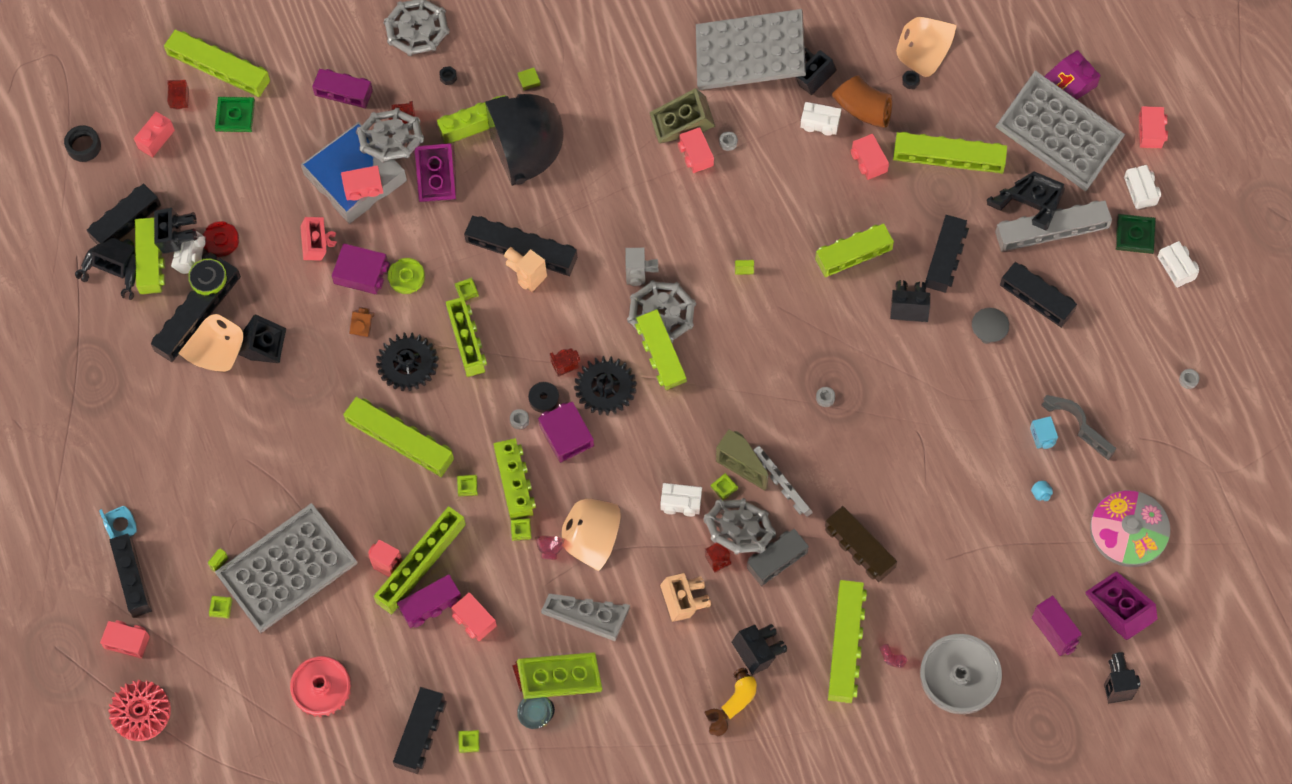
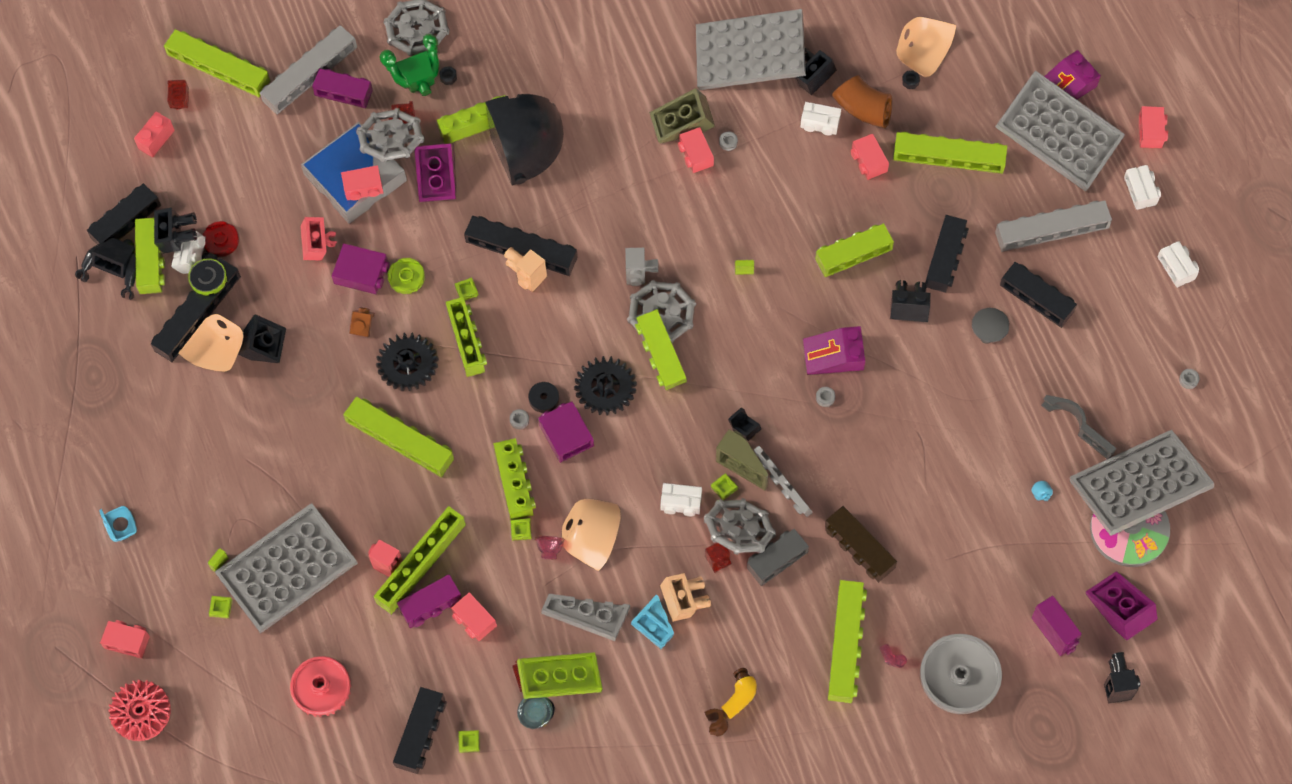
(88, 154): black tyre -> none
(130, 575): black brick -> none
(234, 114): green tile -> none
(302, 73): none -> light grey brick
(415, 72): none -> green torso
(467, 485): lime tile -> none
(528, 78): lime tile -> none
(564, 361): clear red brick -> none
(654, 623): none -> medium azure wing
(743, 424): none -> black bracket
(754, 649): black brick -> none
(835, 351): none -> magenta slope
(1035, 192): black wing -> none
(1044, 433): medium azure brick -> none
(1135, 233): dark green tile -> none
(1141, 482): none -> light grey plate

